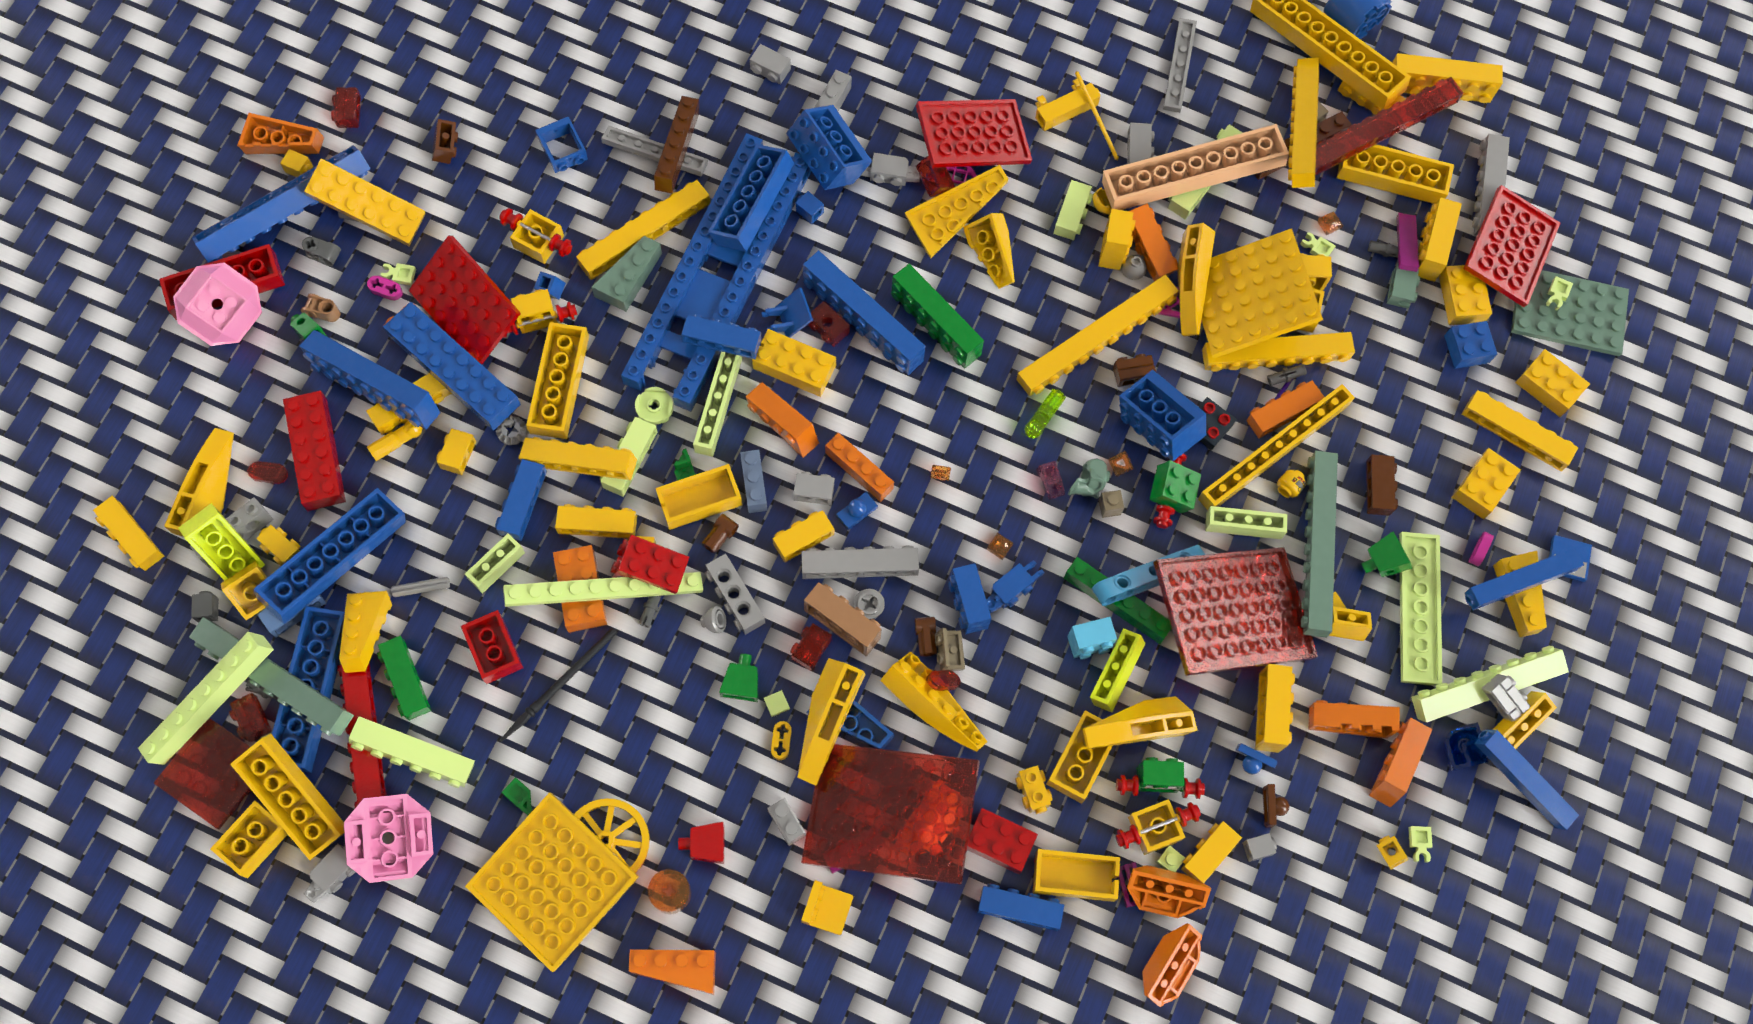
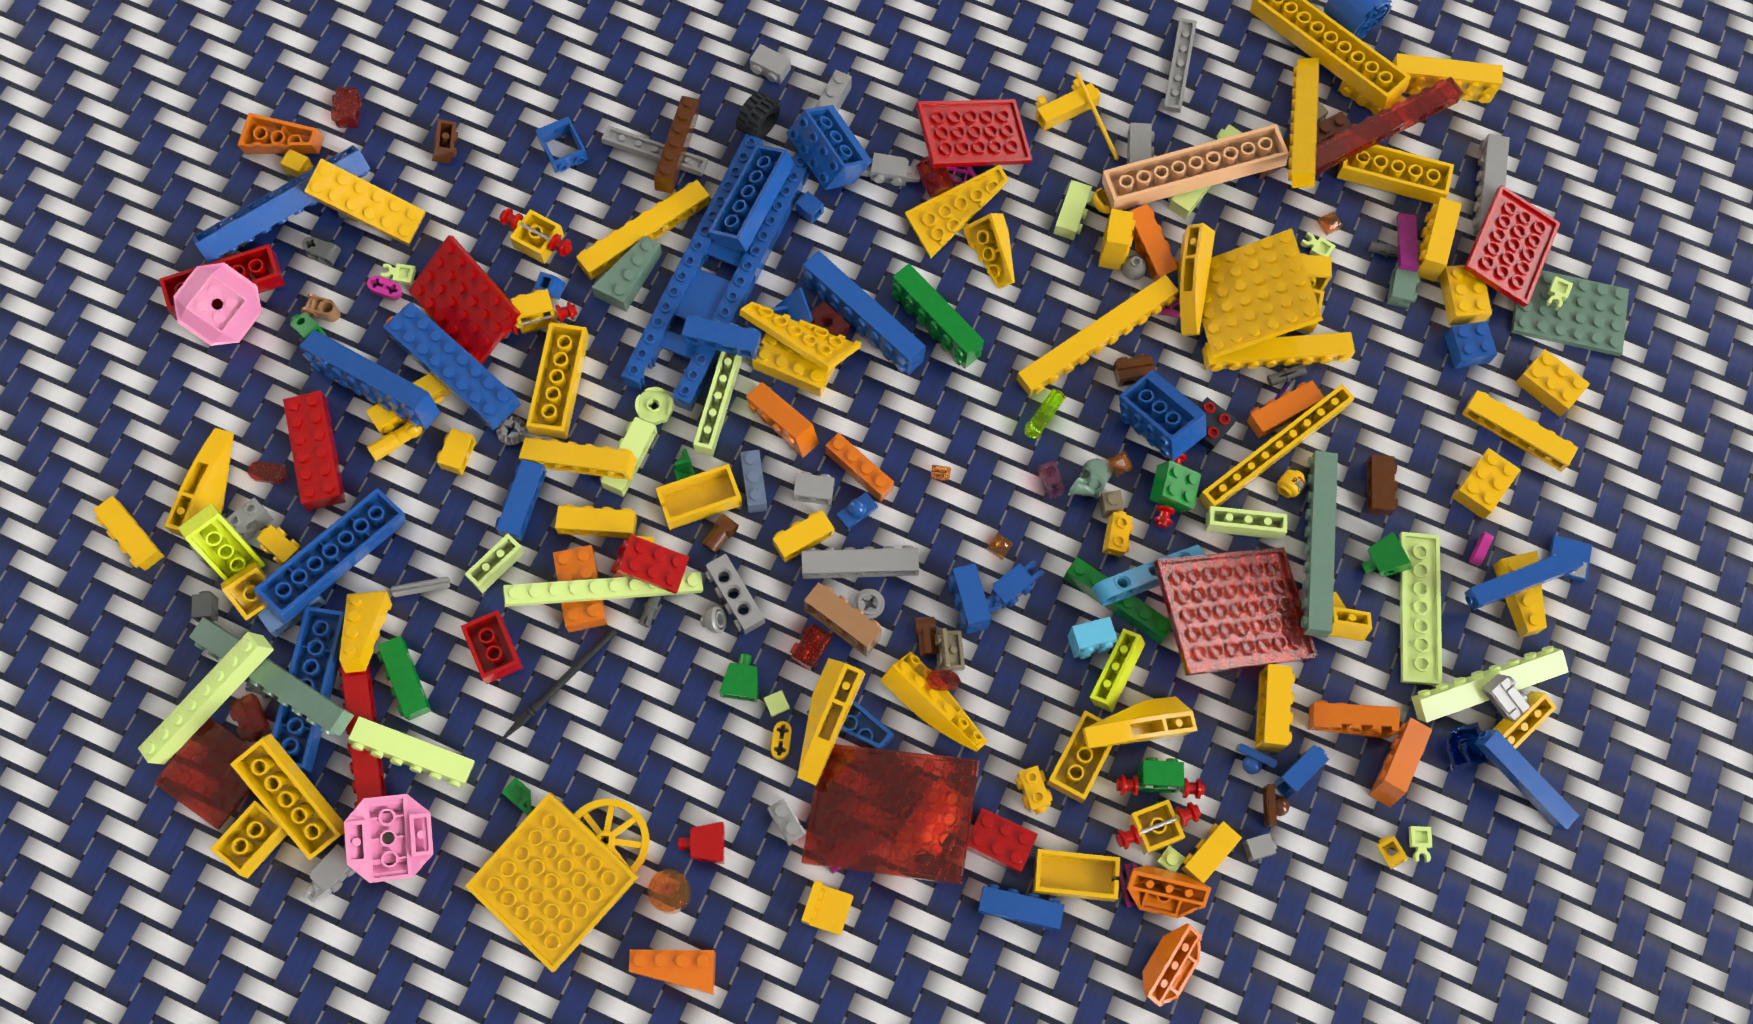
(758, 115): none -> black tyre
(802, 337): none -> yellow wing
(1117, 534): none -> yellow brick
(1301, 771): none -> blue brick

